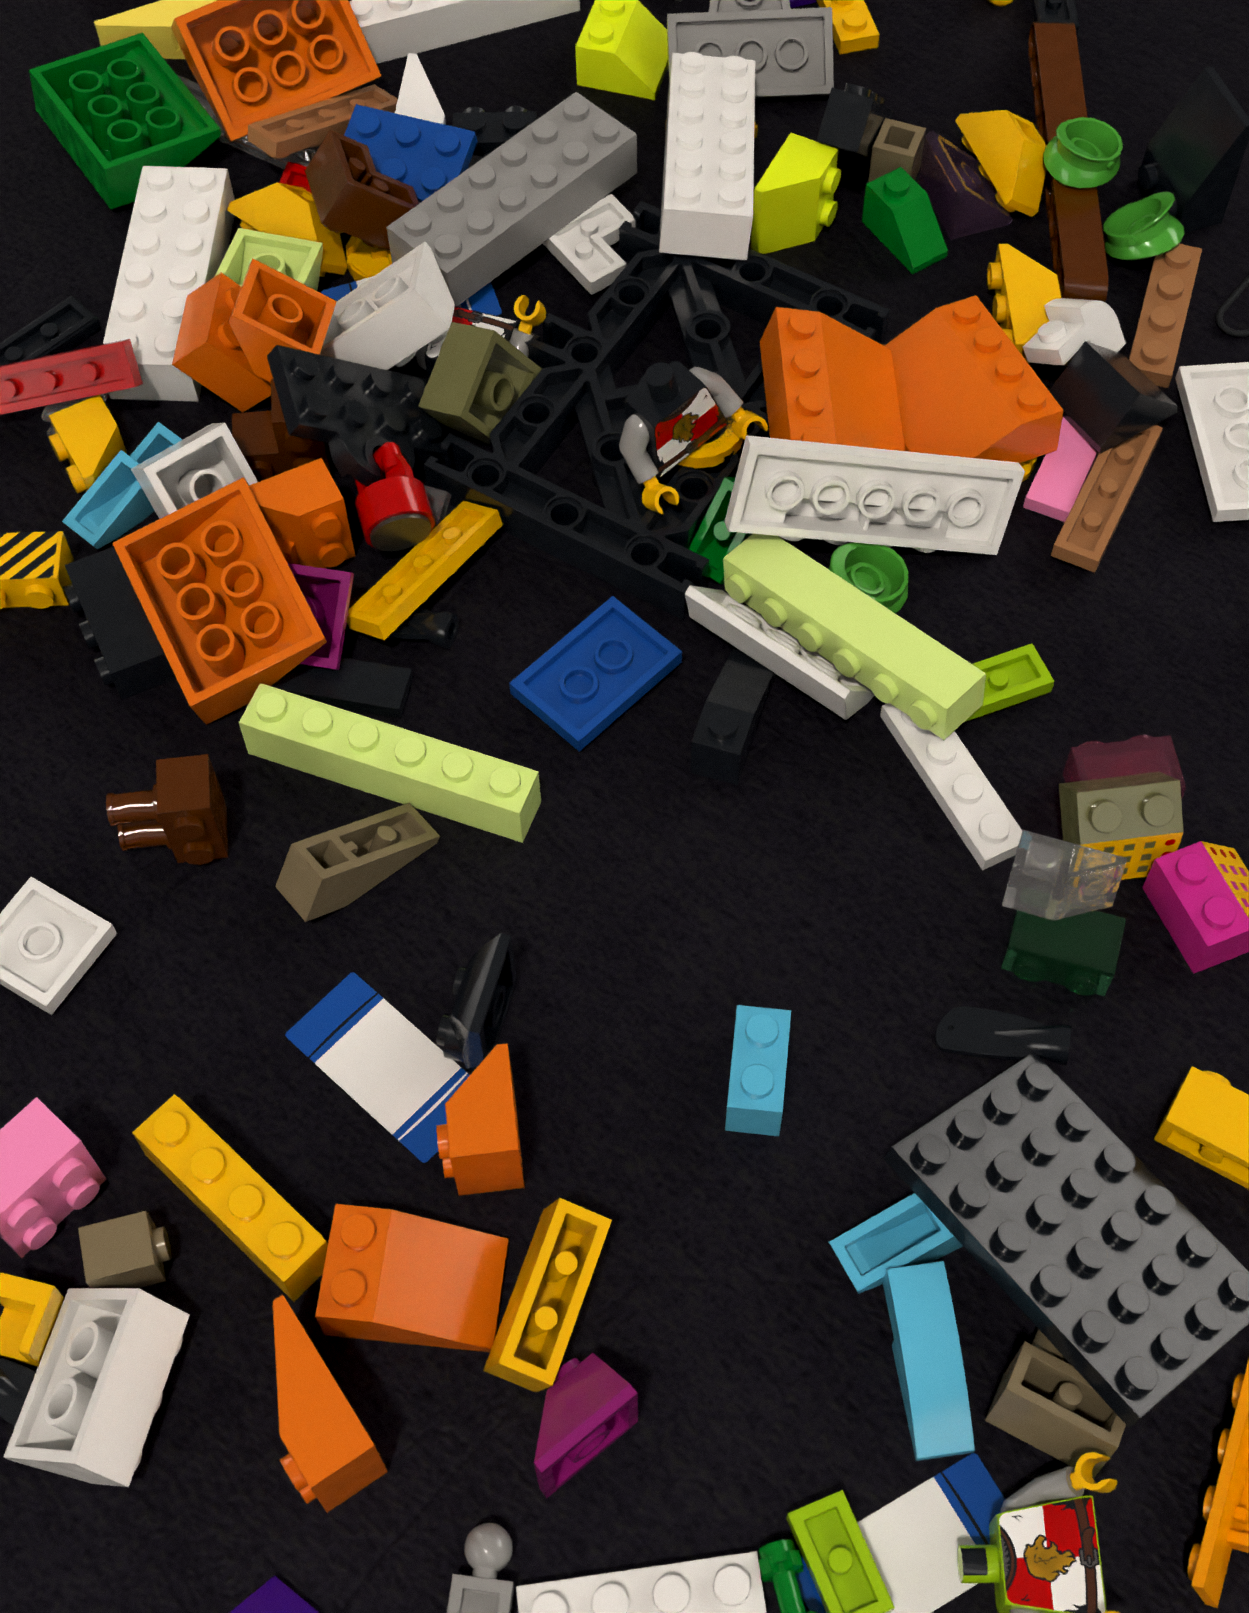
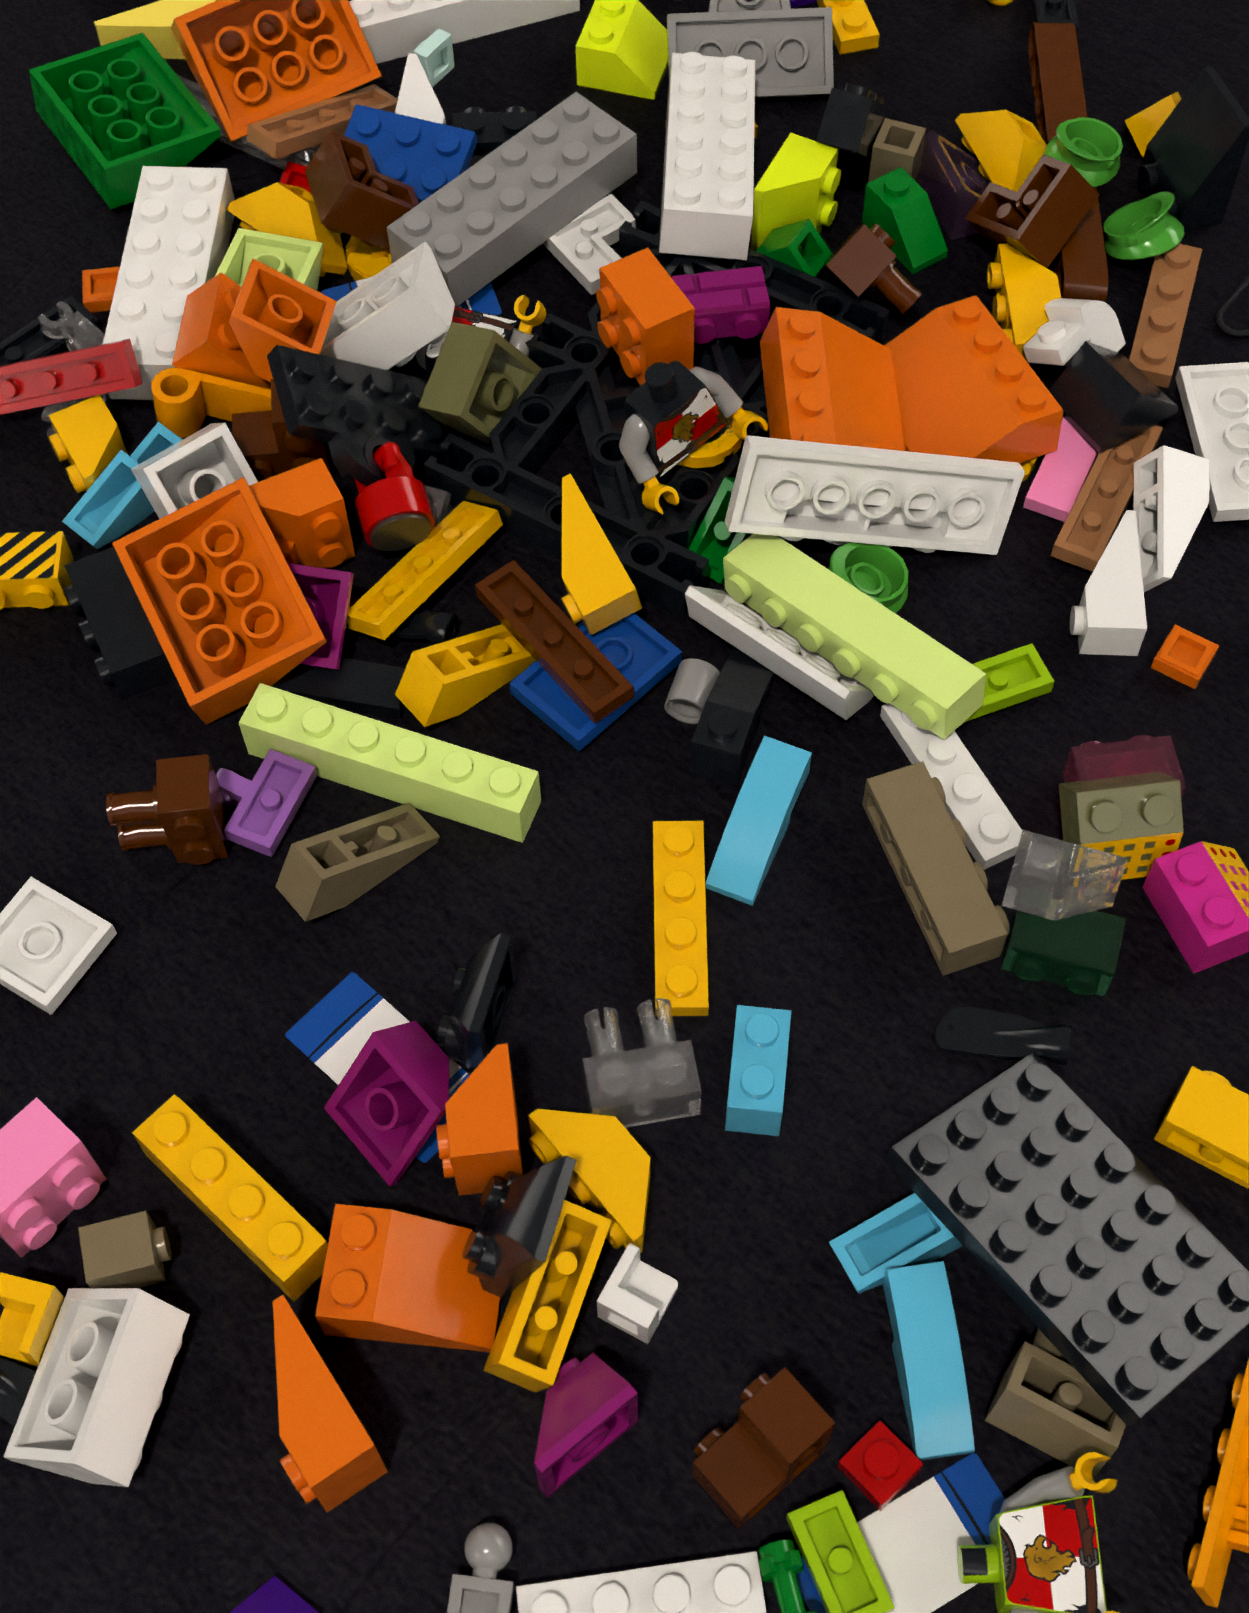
(73, 327): none -> clear plate
(99, 288): none -> orange tile
(186, 397): none -> light orange door
(266, 802): none -> medium lavender plate
(392, 1097): none -> magenta slope
(436, 55): none -> light aqua plate
(460, 673): none -> yellow slope
(517, 1225): none -> black slope
(554, 641): none -> reddish brown plate
(591, 570): none -> yellow slope
(609, 1167): none -> yellow slope
(636, 1296): none -> white panel
(643, 1082): none -> clear brick
(644, 314): none -> orange brick
(680, 917): none -> yellow plate
(690, 690): none -> light grey beam
(727, 302): none -> magenta brick
(758, 820): none -> medium azure slope
(766, 1450): none -> reddish brown brick
(797, 246): none -> green brick
(868, 262): none -> reddish brown brick
(880, 1465): none -> red plate
(935, 868): none -> dark tan brick
(1039, 214): none -> reddish brown brick
(1113, 601): none -> white slope
(1148, 121): none -> yellow panel
(1169, 503): none -> white slope
(1184, 656): none -> orange tile

